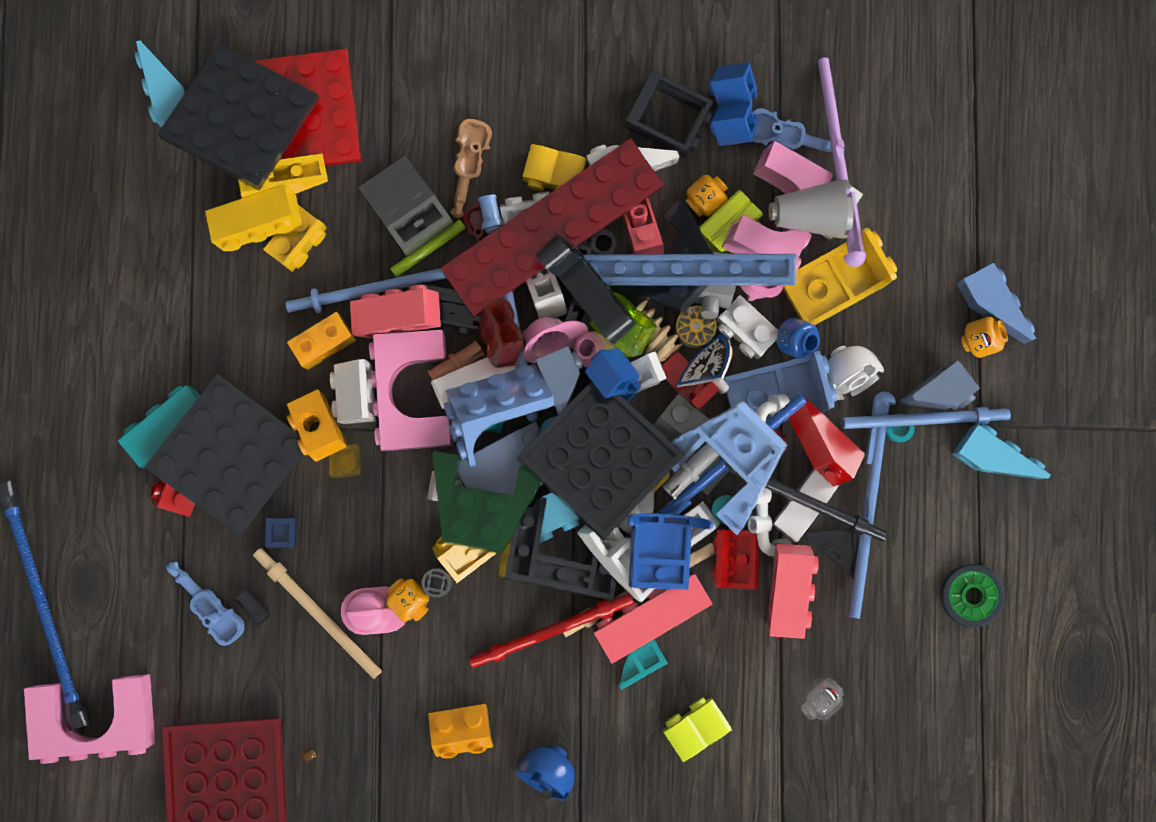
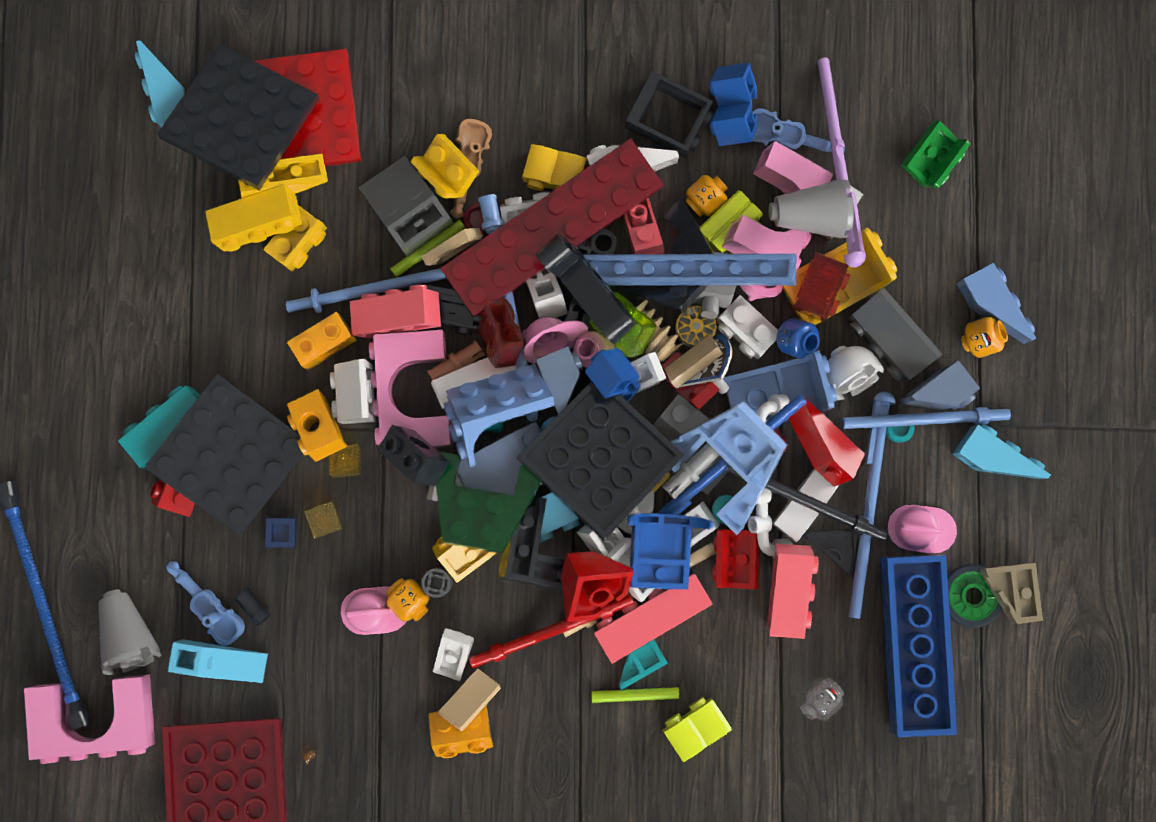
(123, 635): none -> light grey cone
(217, 661): none -> medium azure slope
(278, 573): tan bar -> none
(323, 520): none -> clear yellow plate
(413, 455): none -> black brick
(446, 168): none -> yellow bracket
(452, 246): none -> tan tile
(453, 654): none -> white slope
(469, 700): none -> tan tile
(547, 771): blue cylinder -> none
(592, 583): none -> red slope
(635, 695): none -> lime bar
(693, 361): none -> tan tile
(821, 287): none -> clear red brick
(893, 336): none -> dark grey slope
(918, 645): none -> blue brick
(922, 529): none -> bright pink piece
(935, 156): none -> green bracket
(1016, 591): none -> dark tan wing

